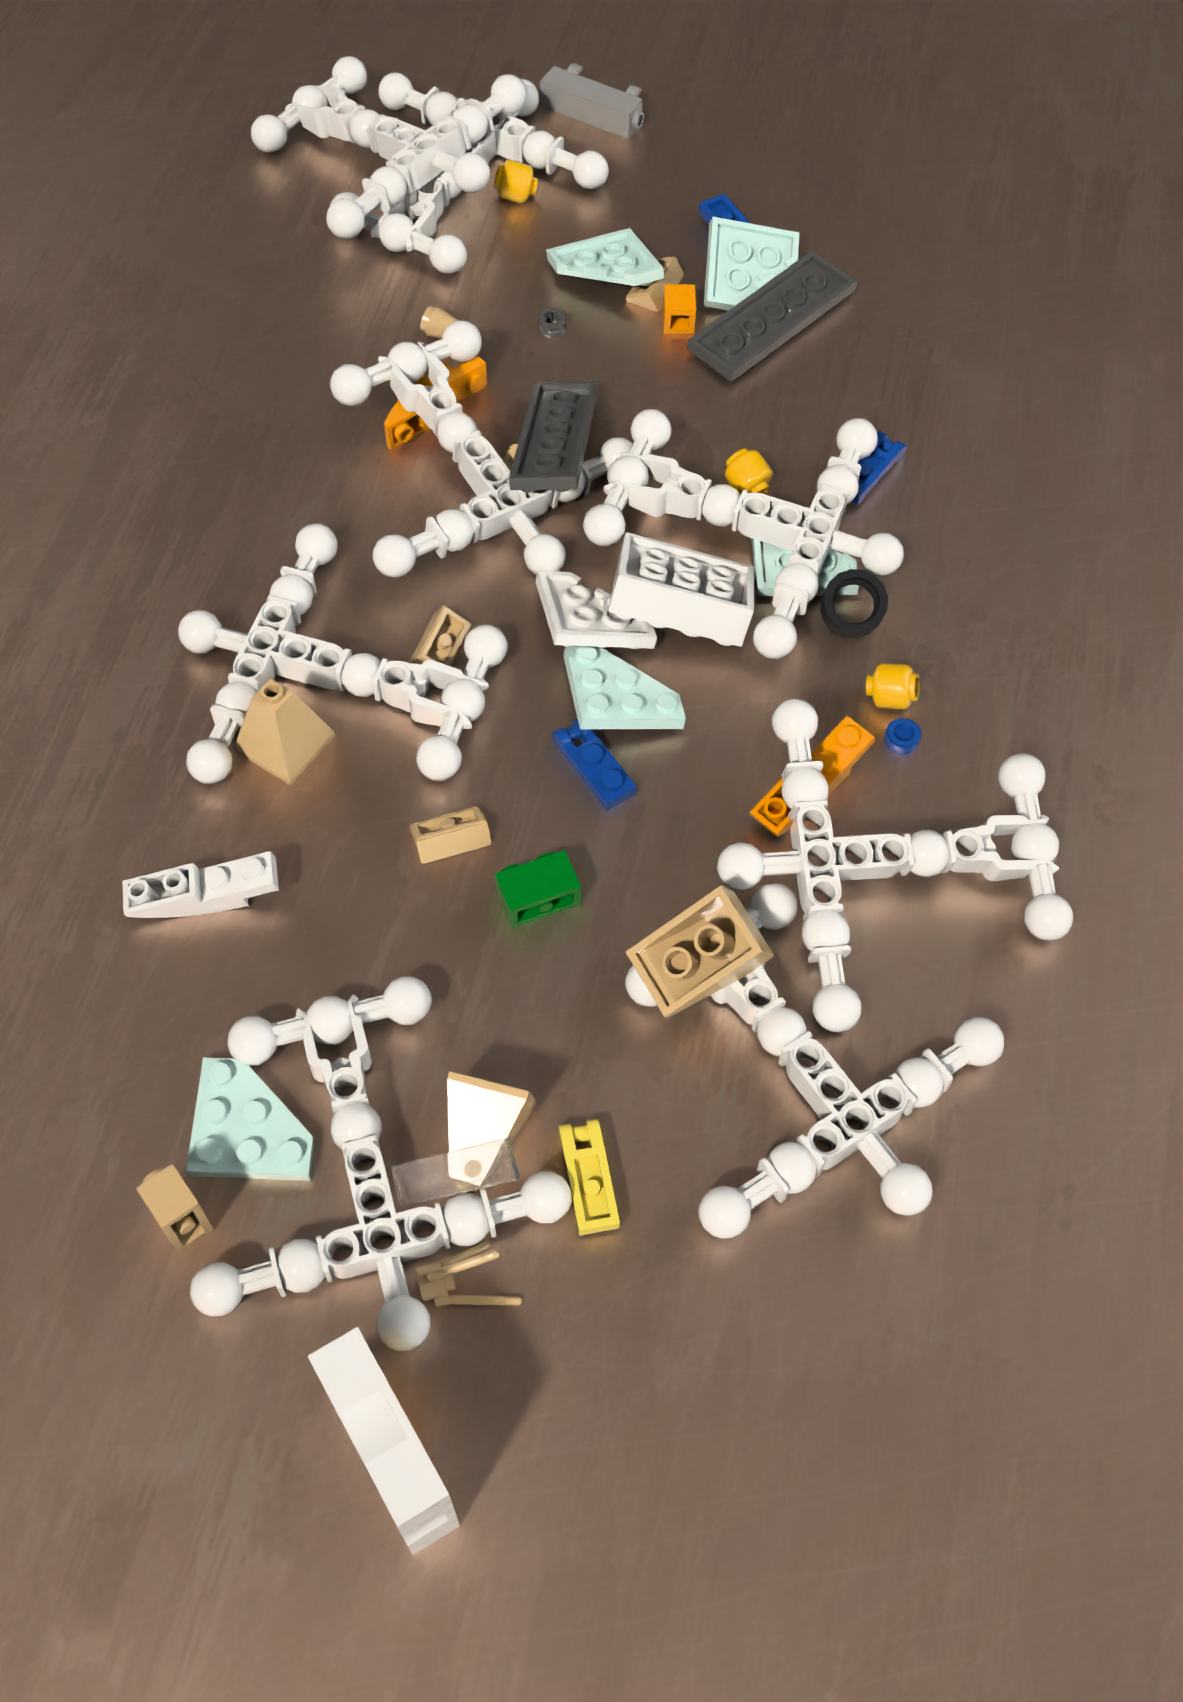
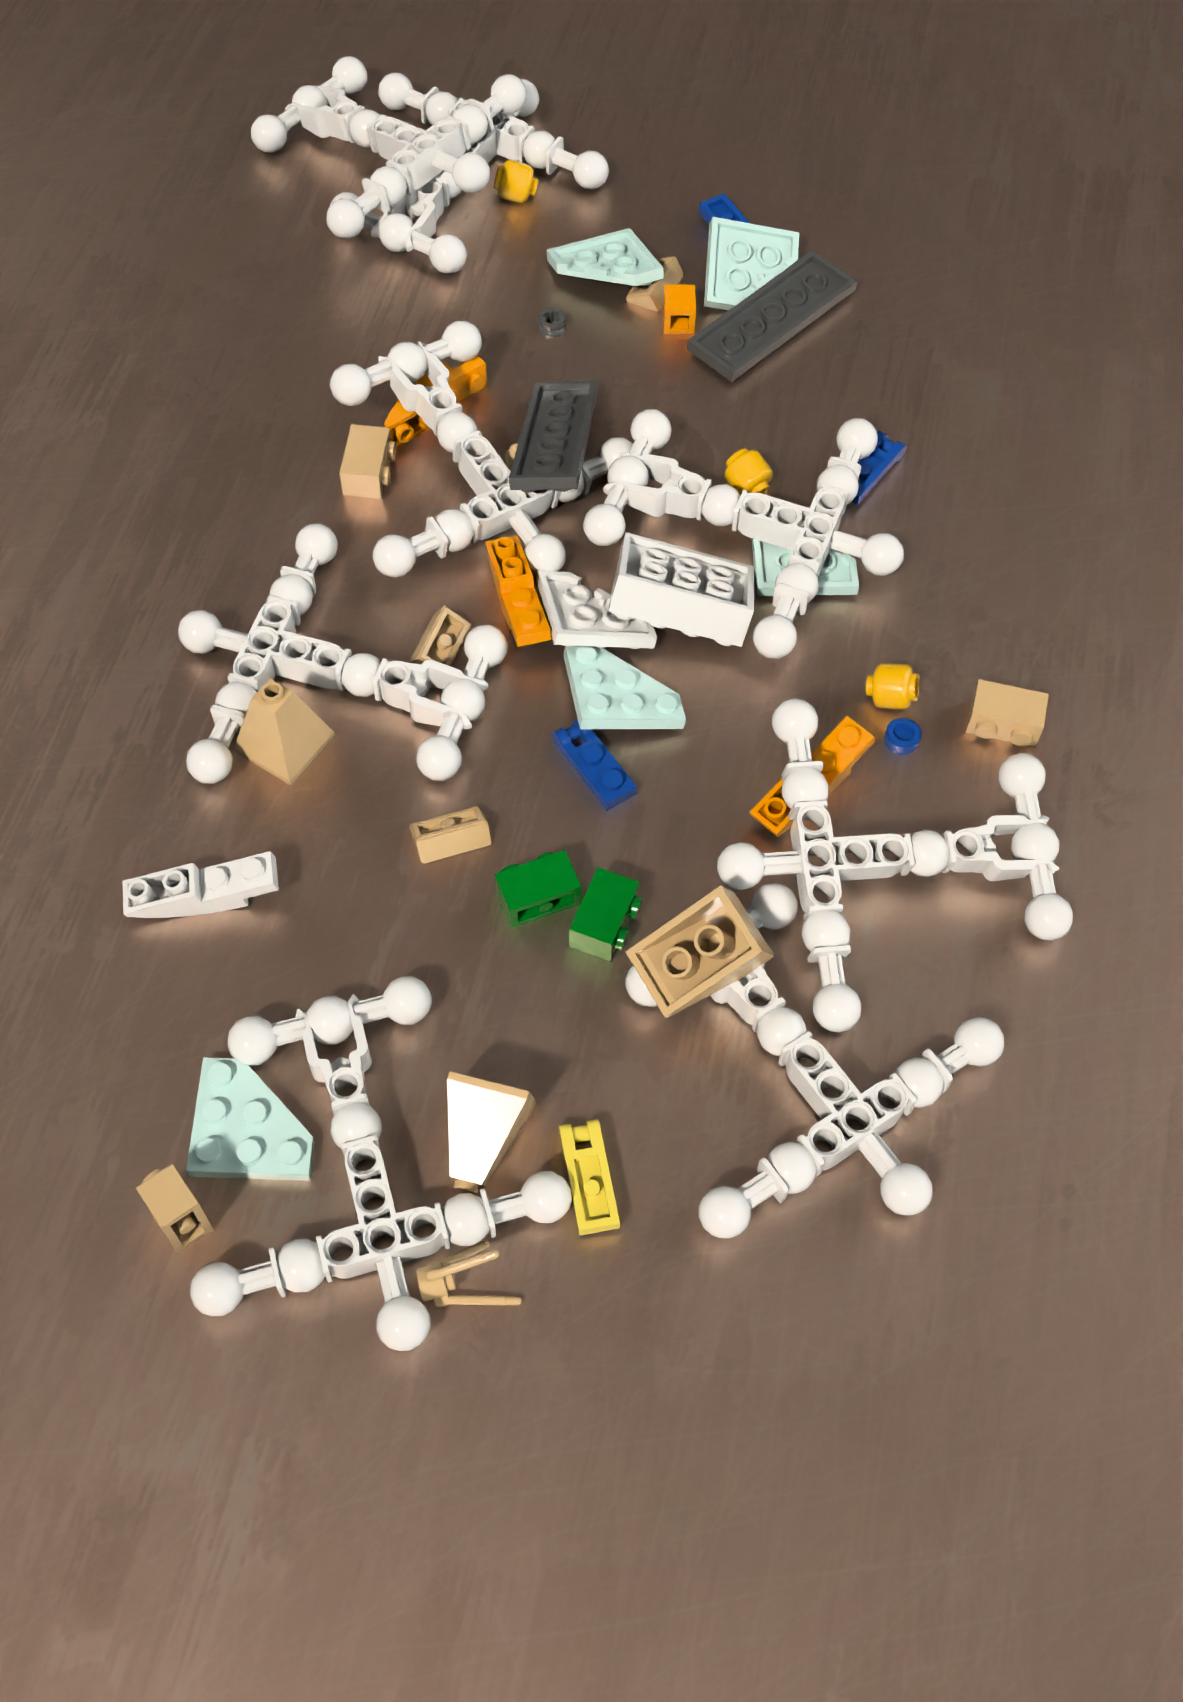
(367, 461): none -> tan brick
(385, 1440): white tile -> none
(435, 321): tan cone -> none
(455, 1172): clear tile -> none
(517, 591): none -> light orange slope
(592, 101): light grey brick -> none
(604, 915): none -> green brick
(865, 580): black tyre -> none
(1007, 713): none -> tan brick

